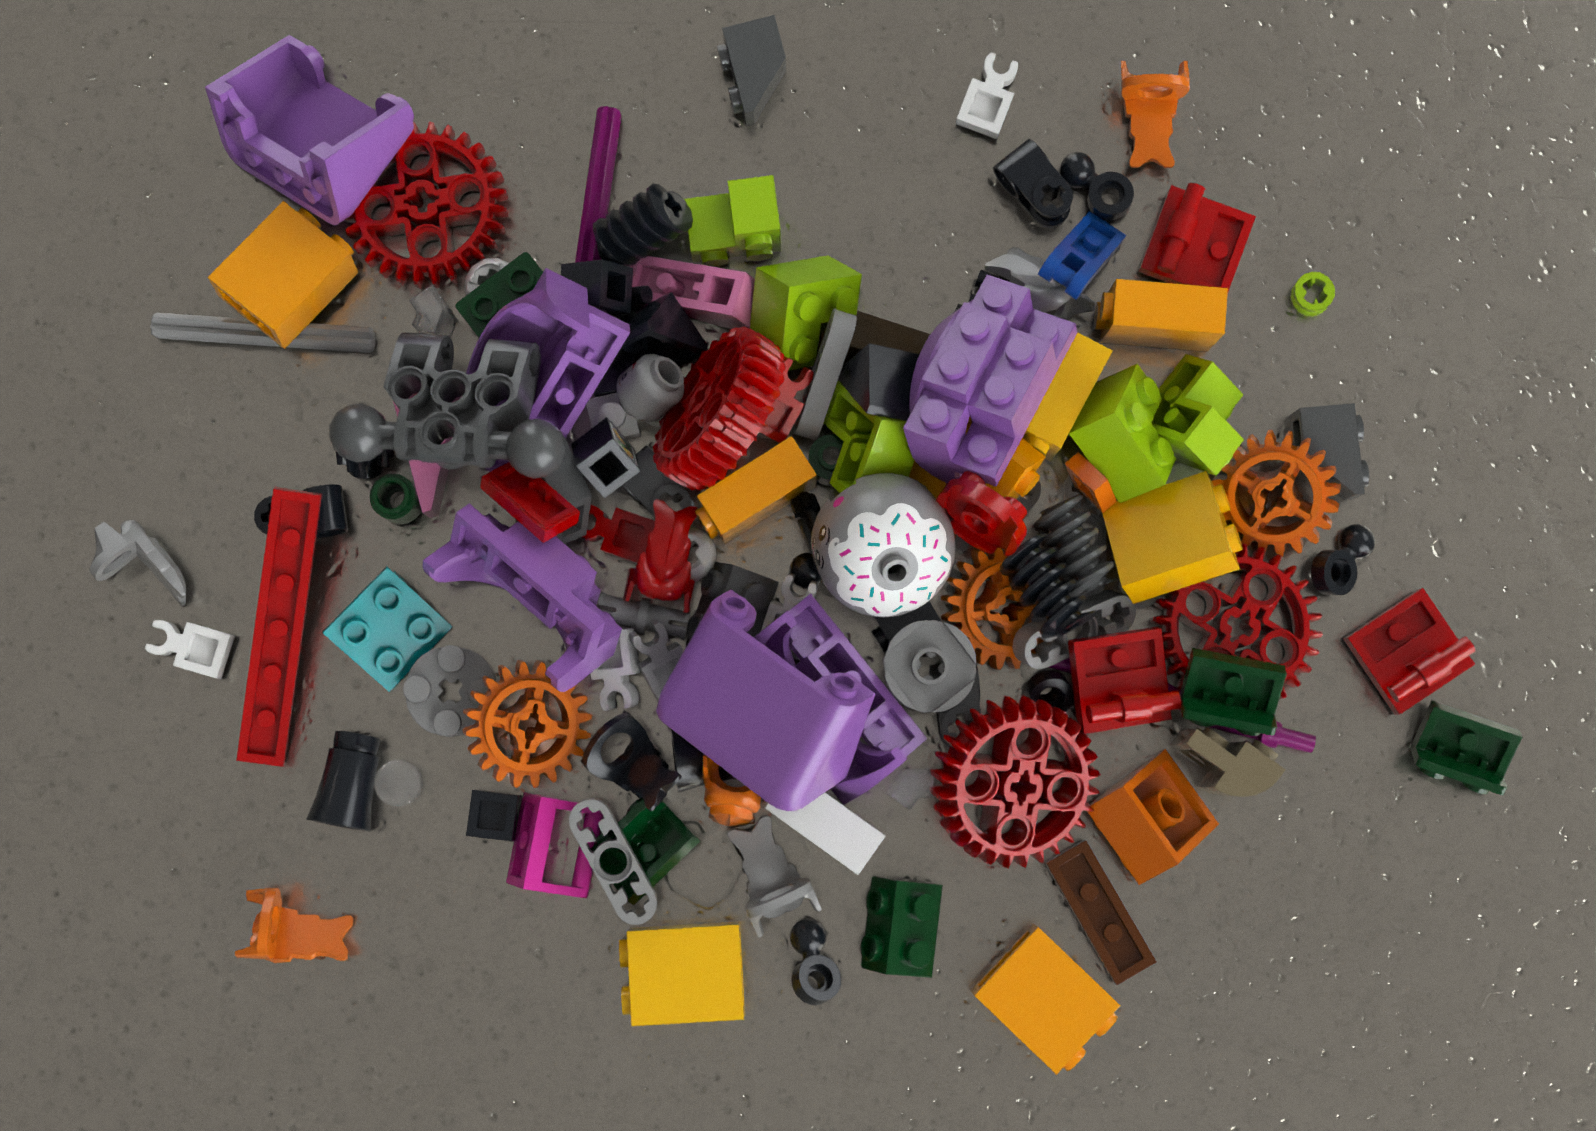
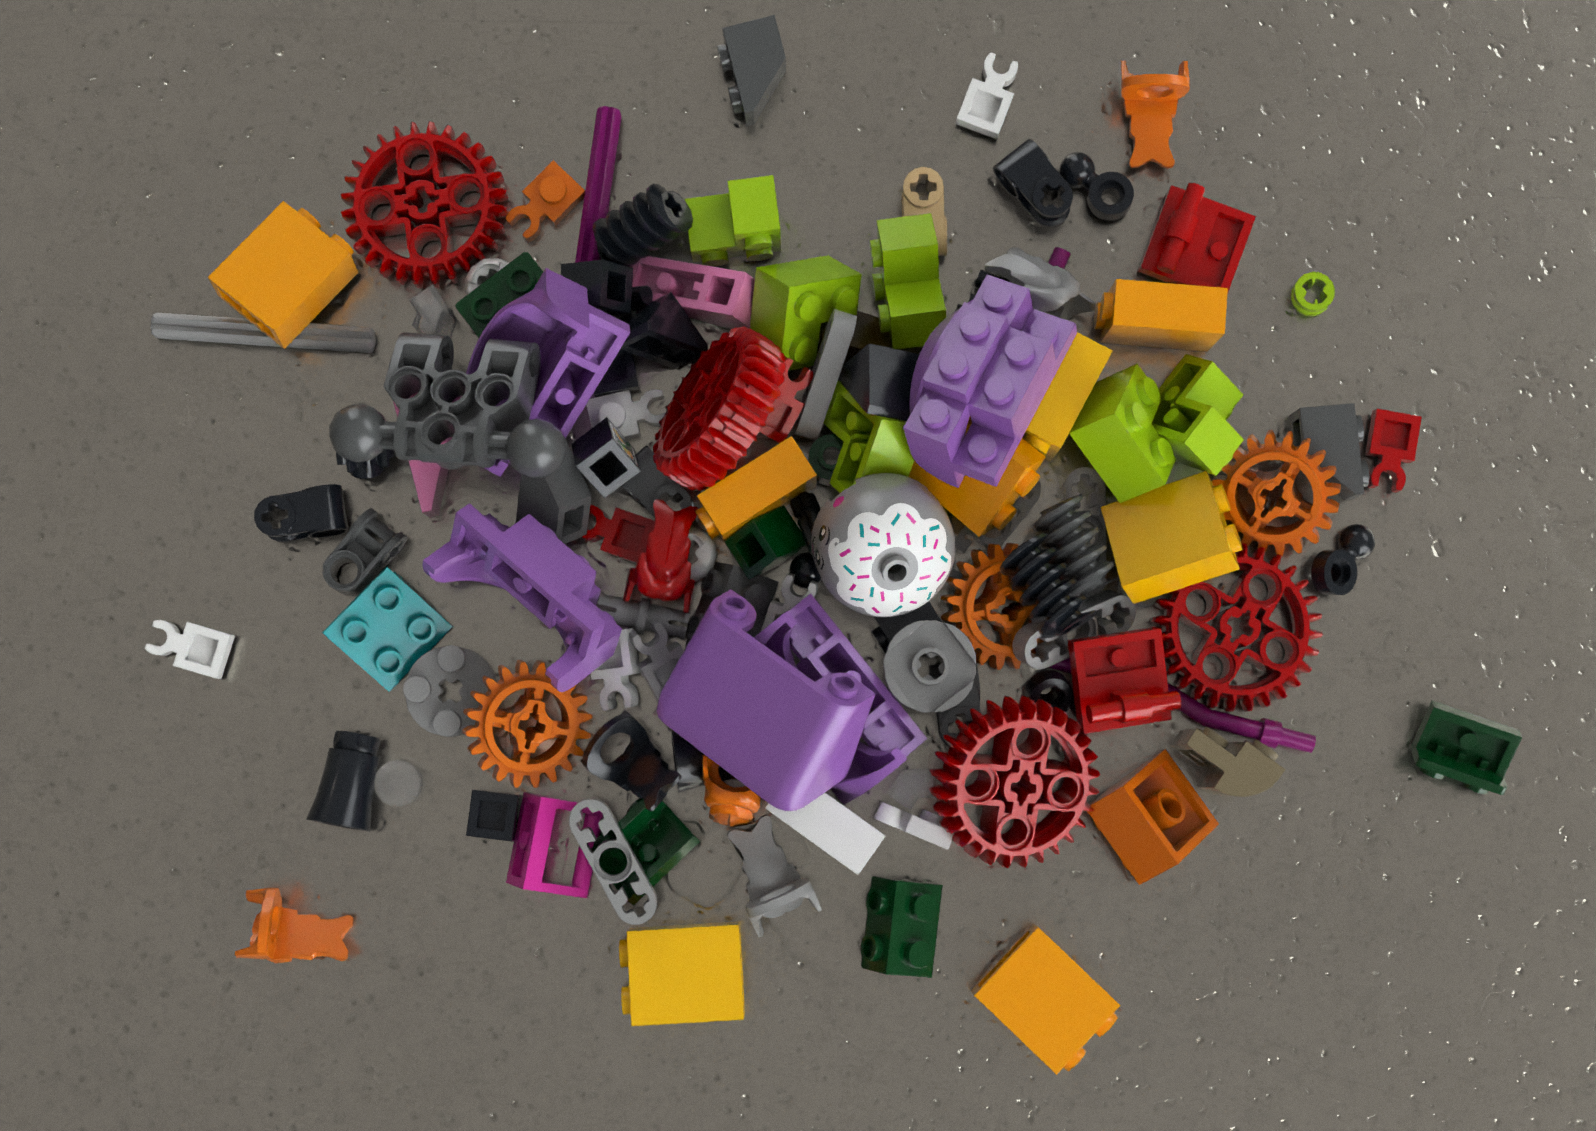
(117, 550): light grey hair -> none
(279, 626): red plate -> none
(304, 132): medium lavender windscreen -> none
(364, 551): none -> dark grey piece
(383, 495): dark green brick -> none
(530, 502): red plate -> none
(551, 196): none -> orange plate
(650, 387): light grey head -> none
(766, 542): none -> dark green brick
(808, 939): black plate -> none
(907, 279): none -> lime brick
(925, 827): none -> white plate
(934, 204): none -> tan piece
(983, 515): red plate -> none
(1082, 254): blue plate -> none
(1090, 482): orange tile -> none
(1100, 912): reddish brown plate -> none
(1232, 692): dark green bracket -> none
(1393, 440): none -> red plate
(1410, 651): red plate -> none

